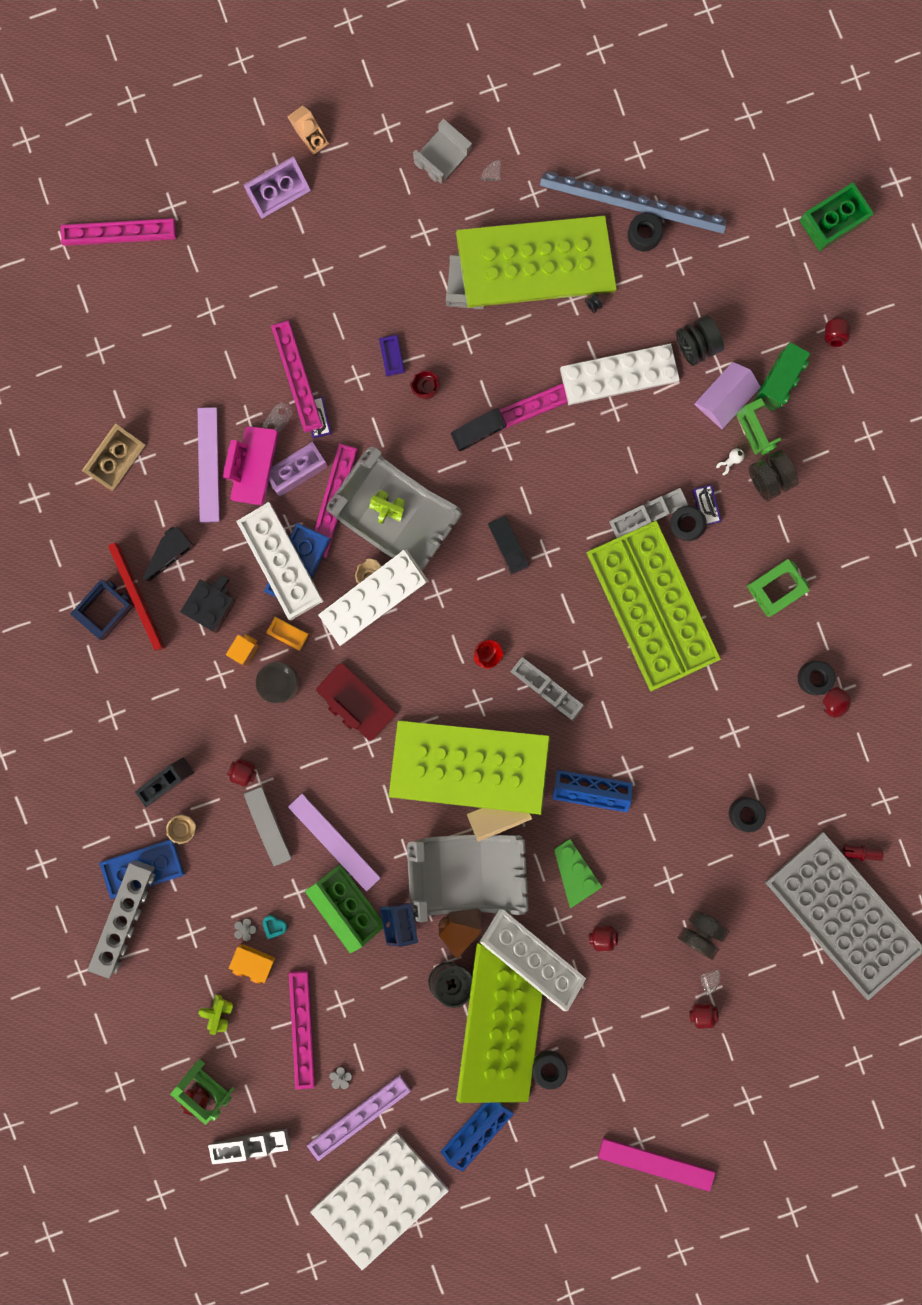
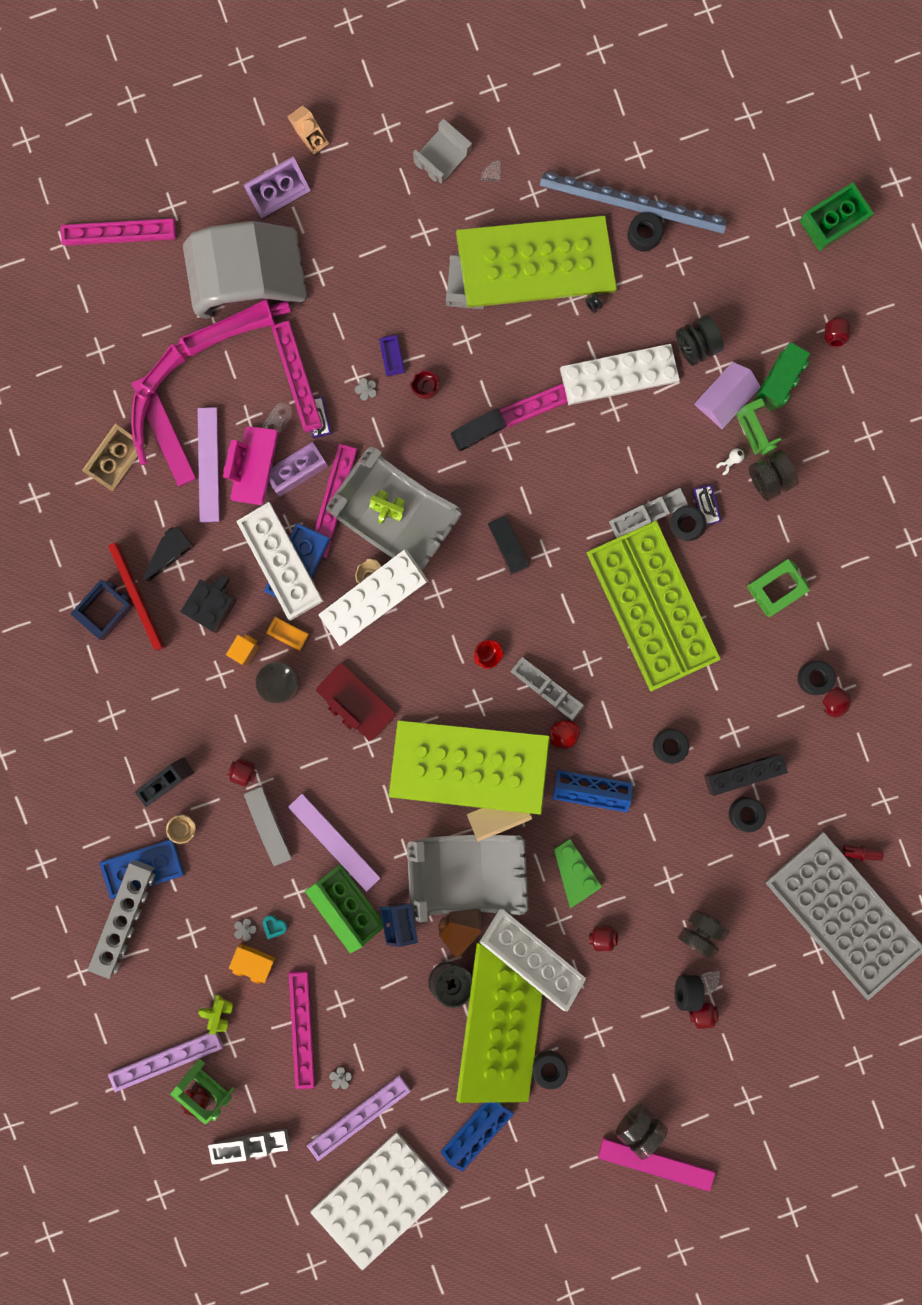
(165, 1061): none -> lavender tile
(167, 439): none -> dark pink tile
(243, 264): none -> light grey windscreen
(252, 318): none -> dark pink animal
(366, 389): none -> light grey plant
(564, 734): none -> red hair
(641, 1131): none -> clear smoke wheel
(683, 746): none -> black tyre
(689, 993): none -> black tyre
(745, 774): none -> black brick

